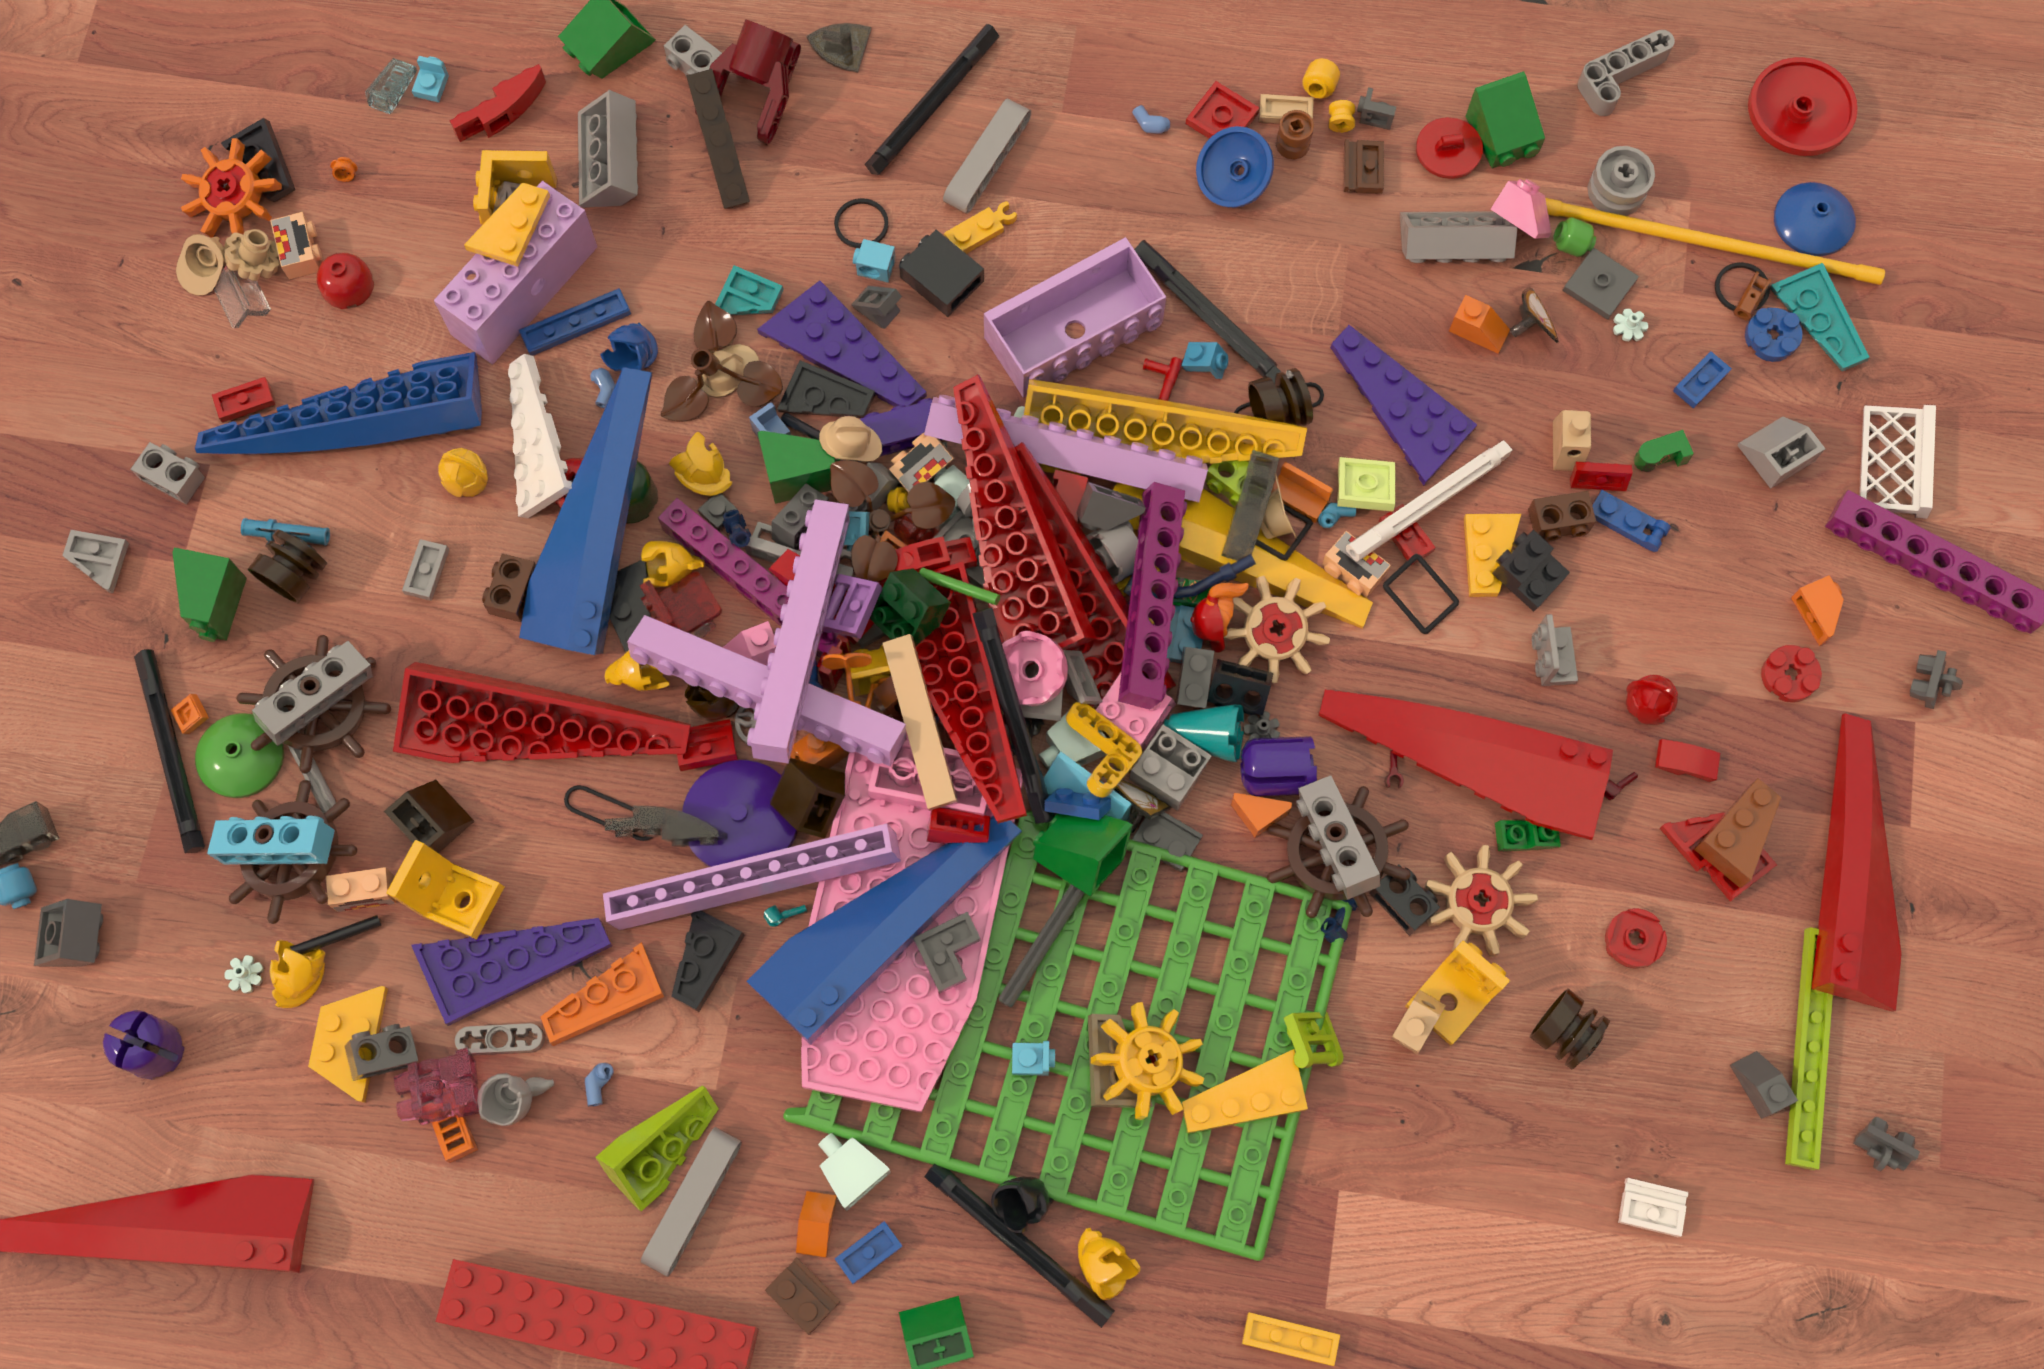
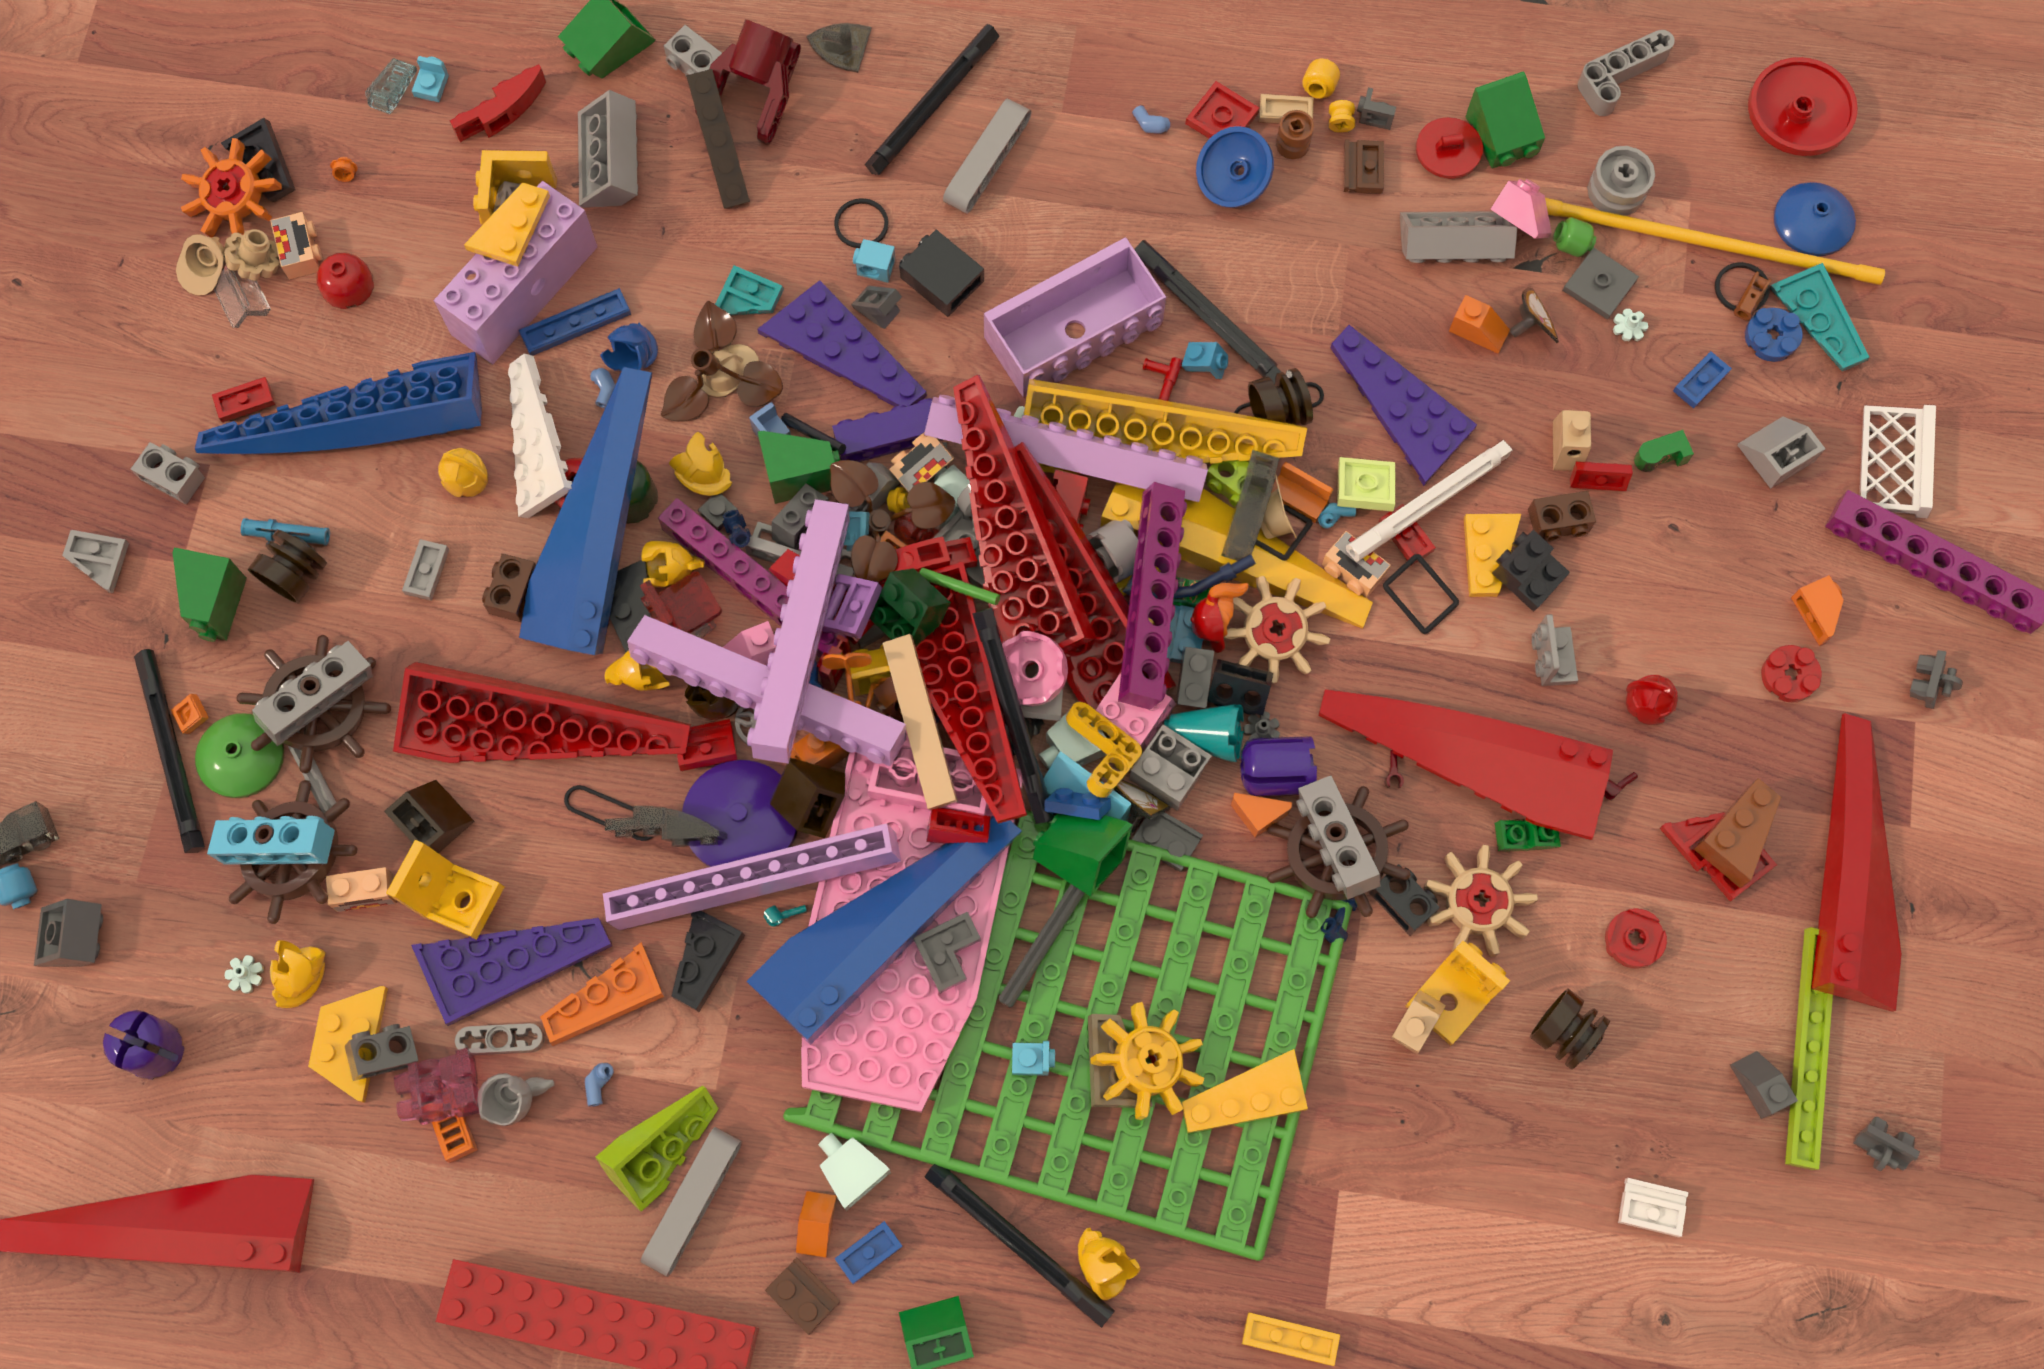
(337, 935): black bar -> none
(824, 393): black wing -> none
(850, 440): tan piece -> none
(980, 228): yellow plate -> none
(1021, 1205): black helmet -> none
(1079, 679): light grey slope -> none
(1107, 508): dark grey slope -> none
(1305, 1032): lime plate -> none
(1629, 521): blue plate -> none
(1687, 759): red slope -> none

